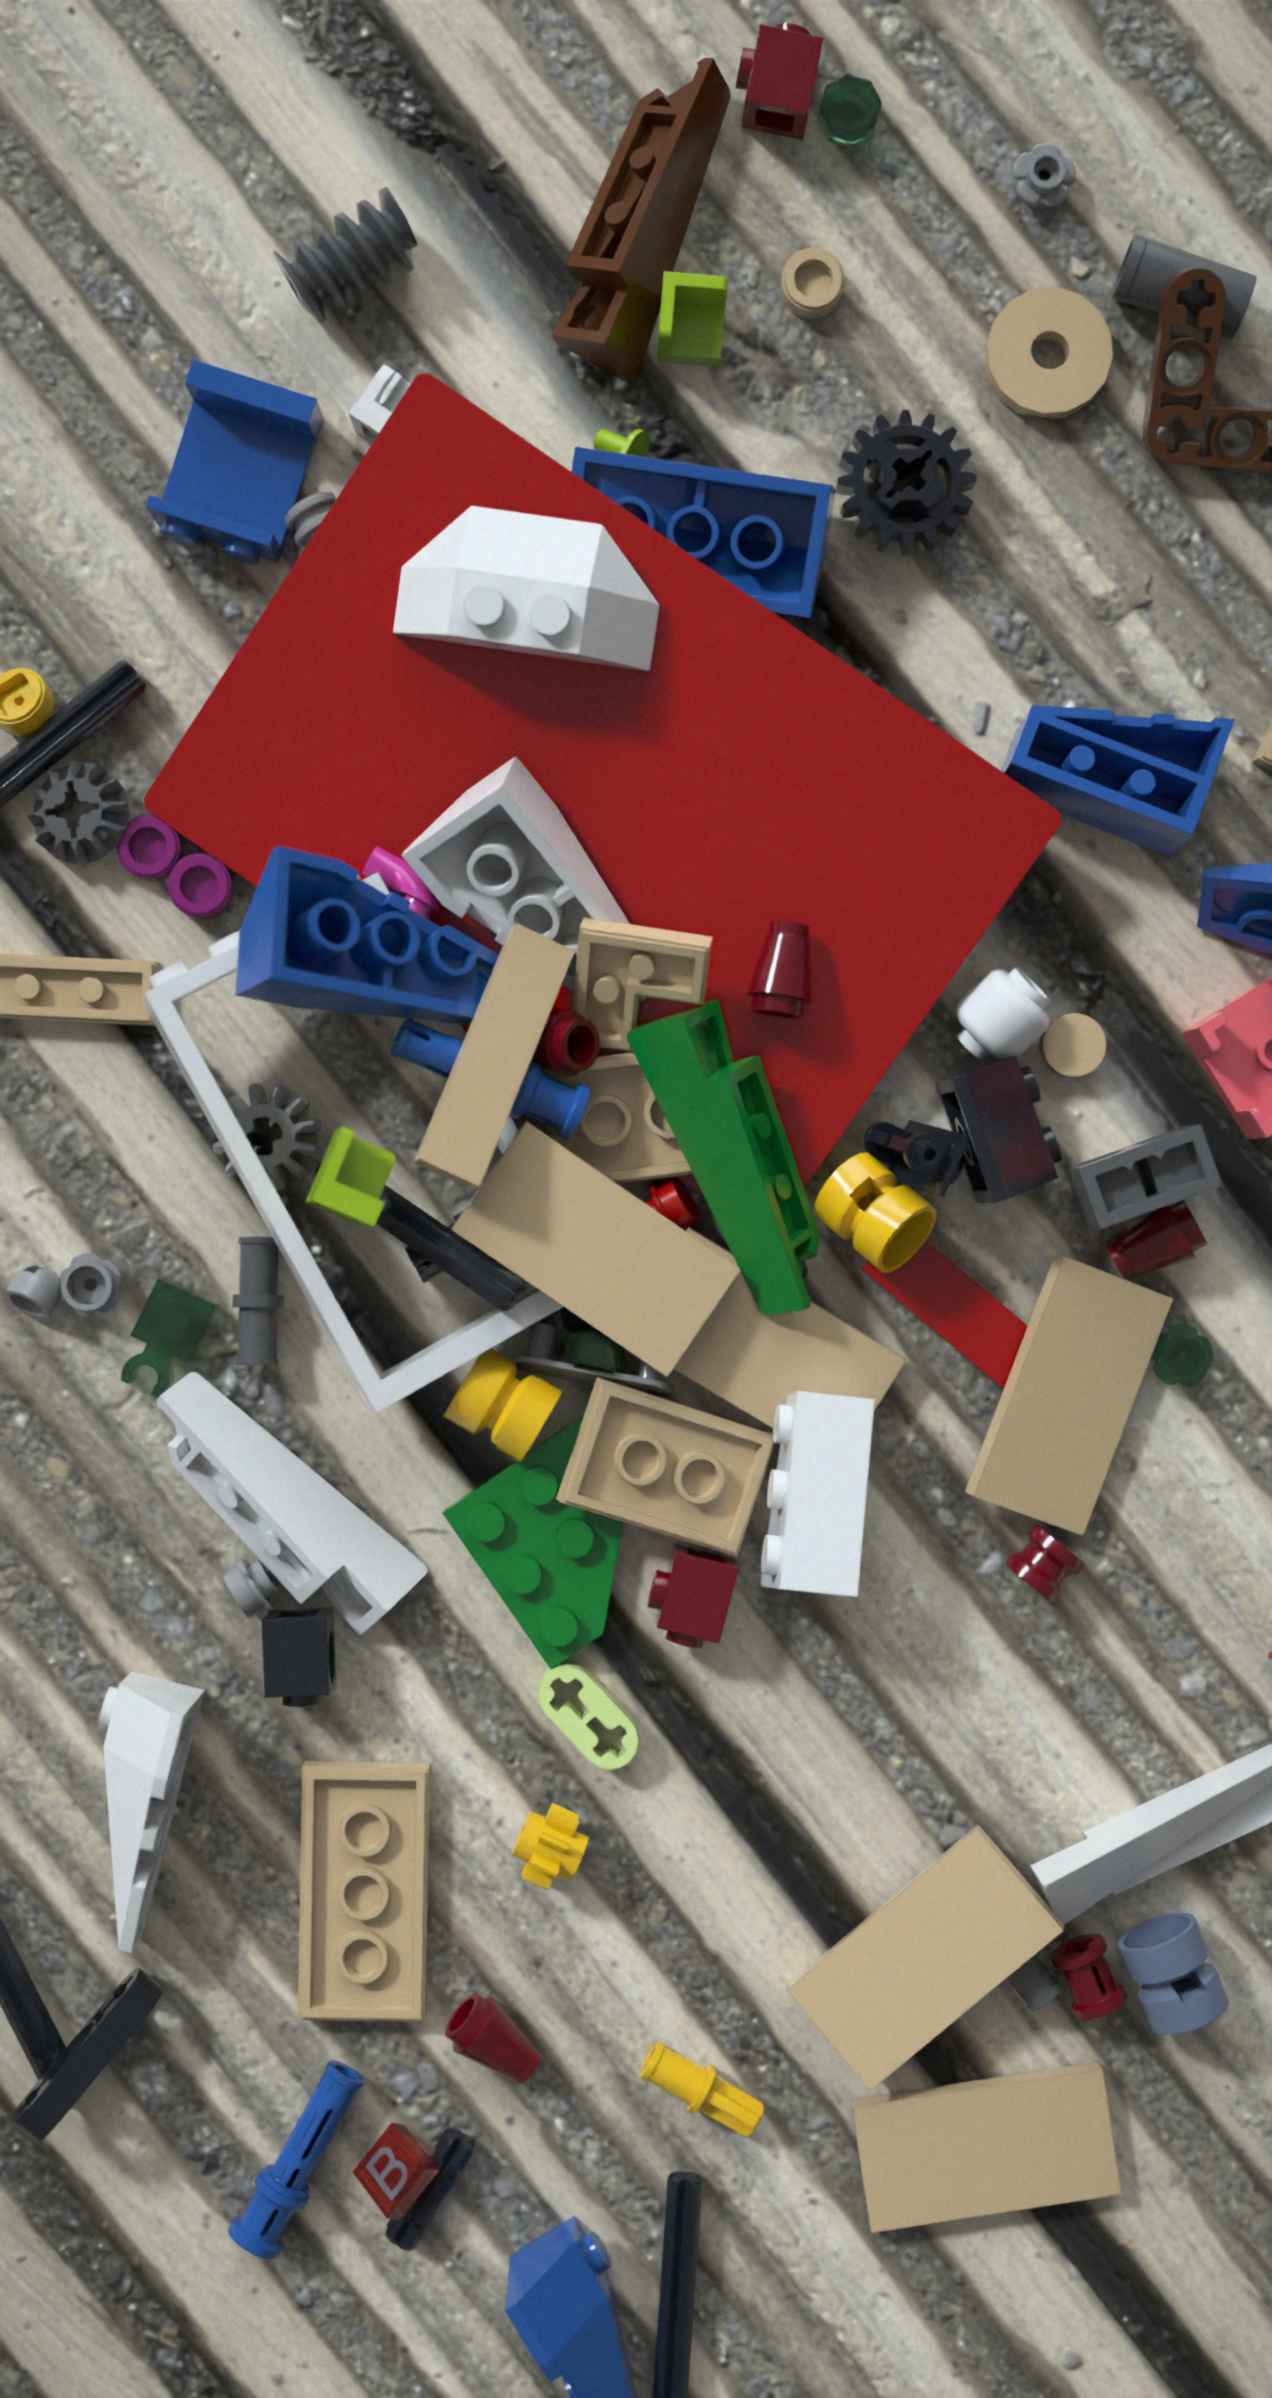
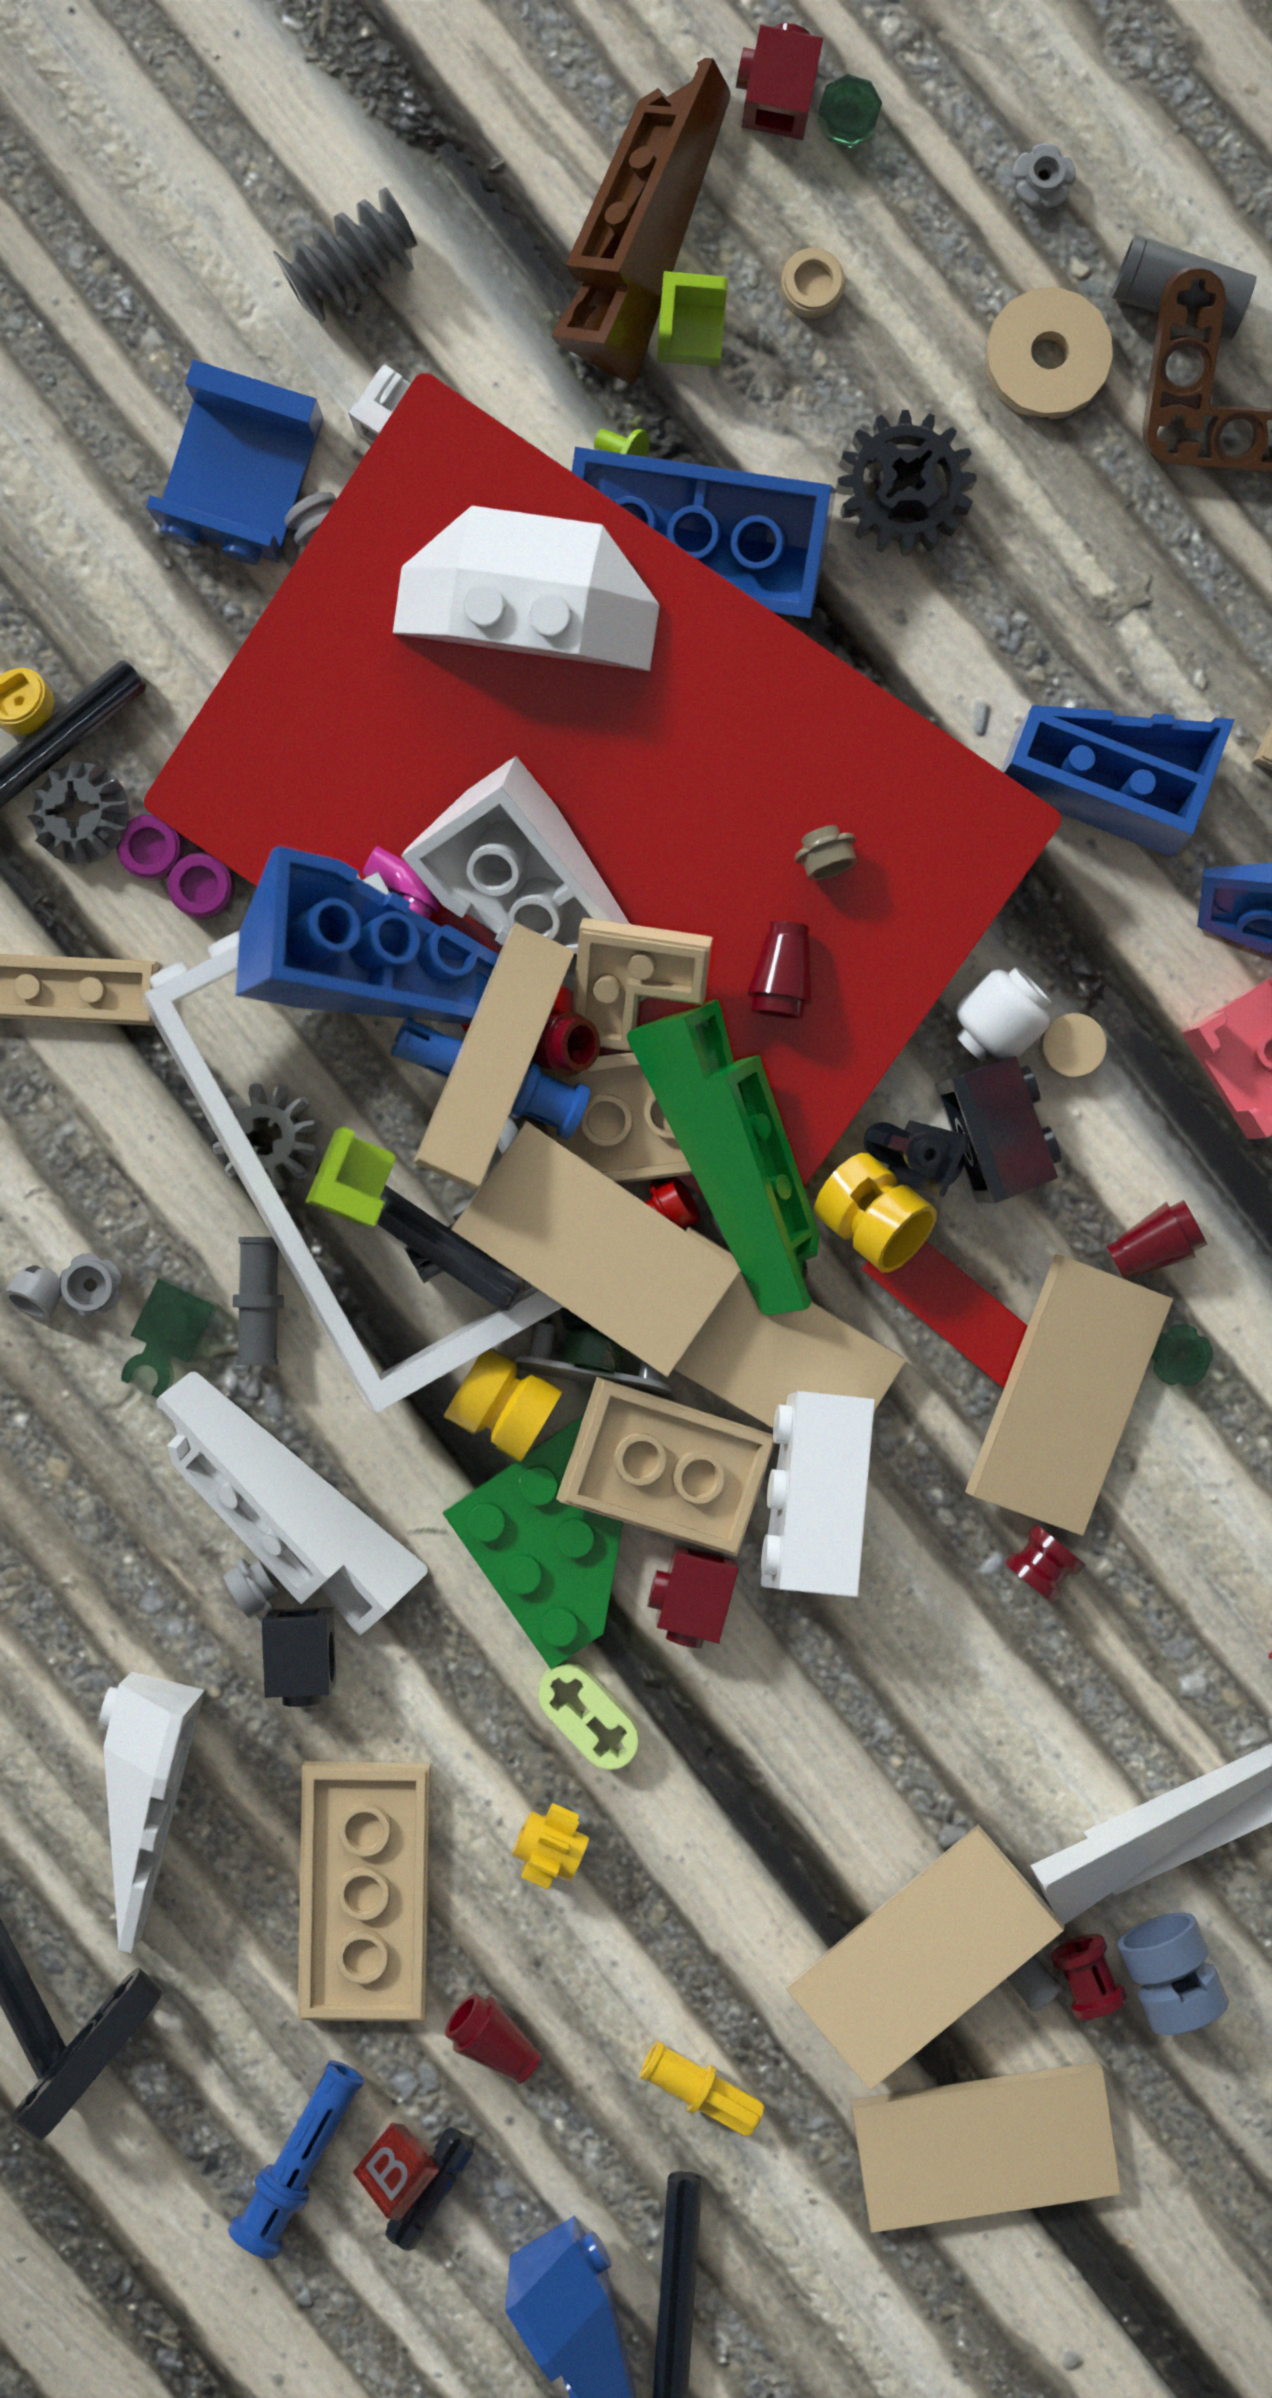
(826, 853): none -> dark tan plate
(1143, 1177): dark grey brick -> none

